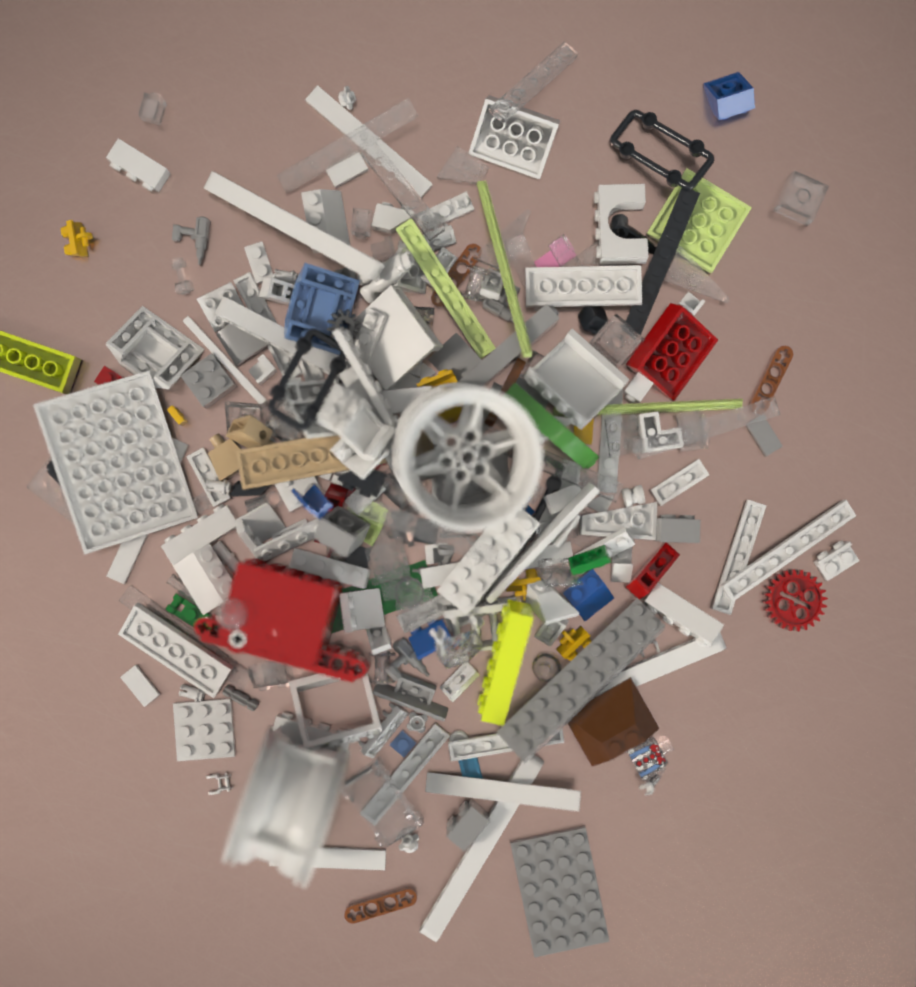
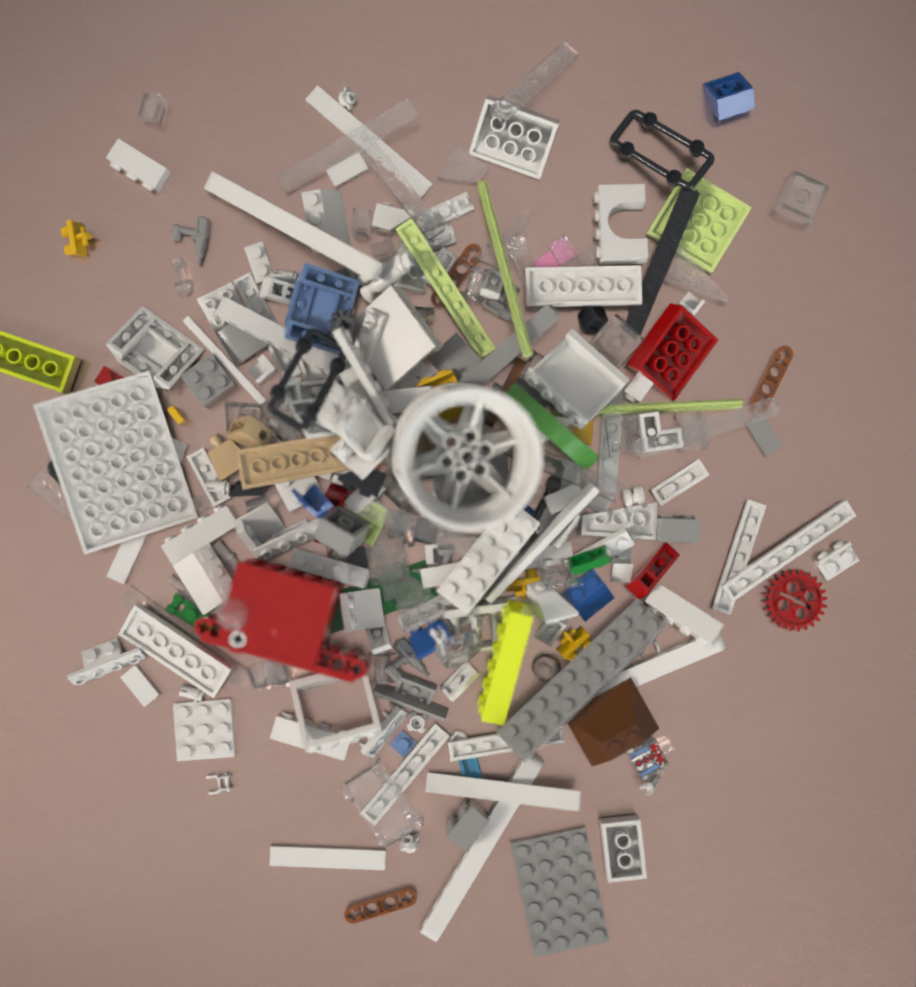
(104, 659): none -> white bracket
(240, 698): light grey axle -> none
(287, 806): white wheel -> none
(620, 227): black piece -> none
(623, 848): none -> white brick

